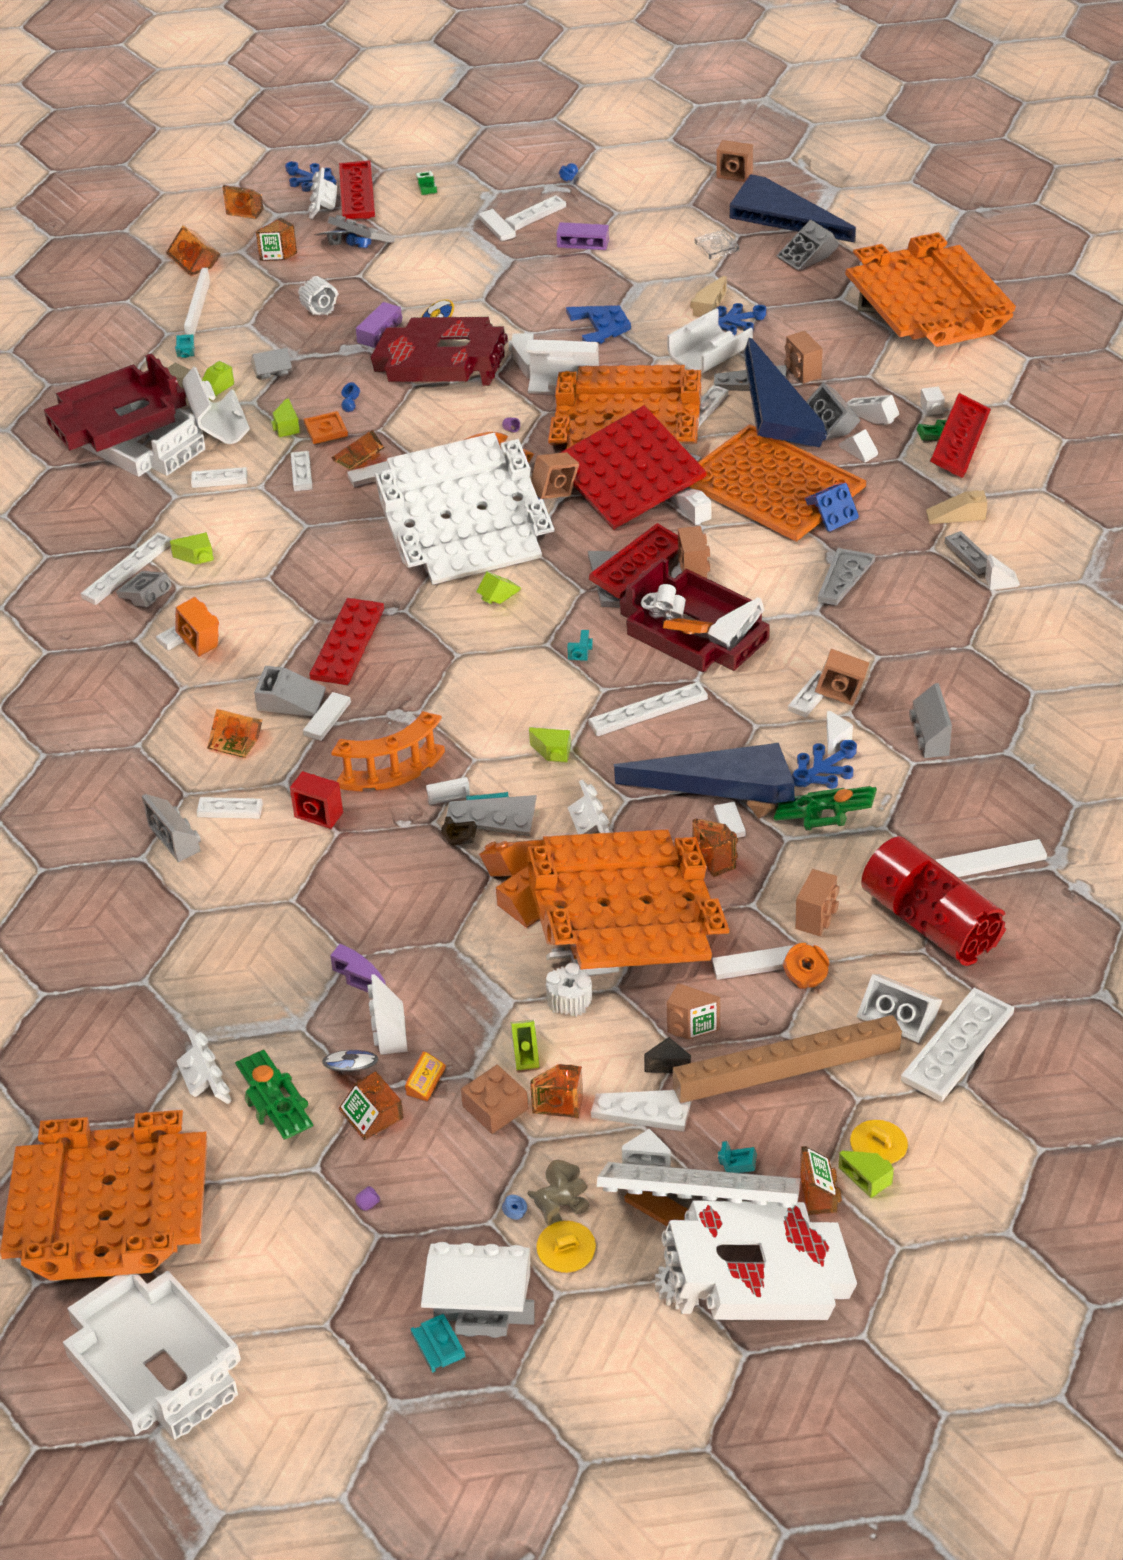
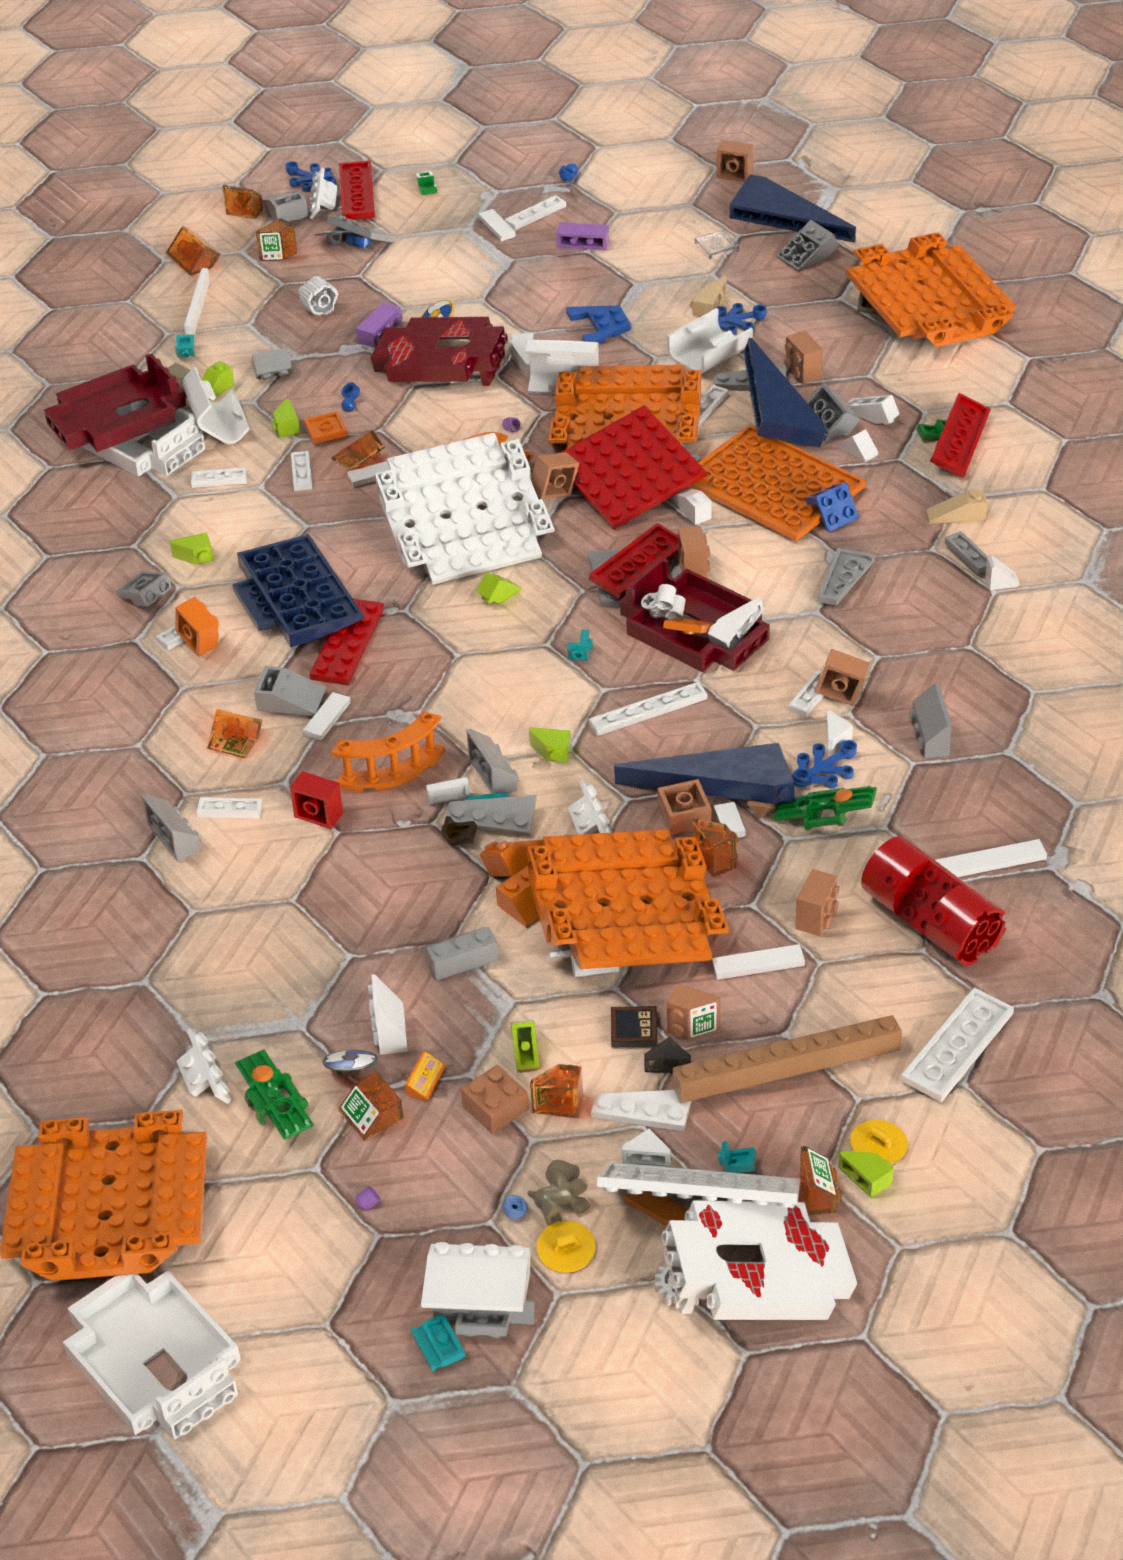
(126, 568): white tile -> none
(287, 205): none -> light grey slope
(294, 590): none -> dark blue slope
(354, 967): medium lavender slope -> none
(461, 953): none -> light grey slope
(490, 763): none -> light grey slope
(568, 990): white brick -> none
(634, 1026): none -> tile
(682, 804): none -> nougat brick
(797, 973): orange plate -> none
(911, 1007): white slope -> none
(932, 401): white brick -> none

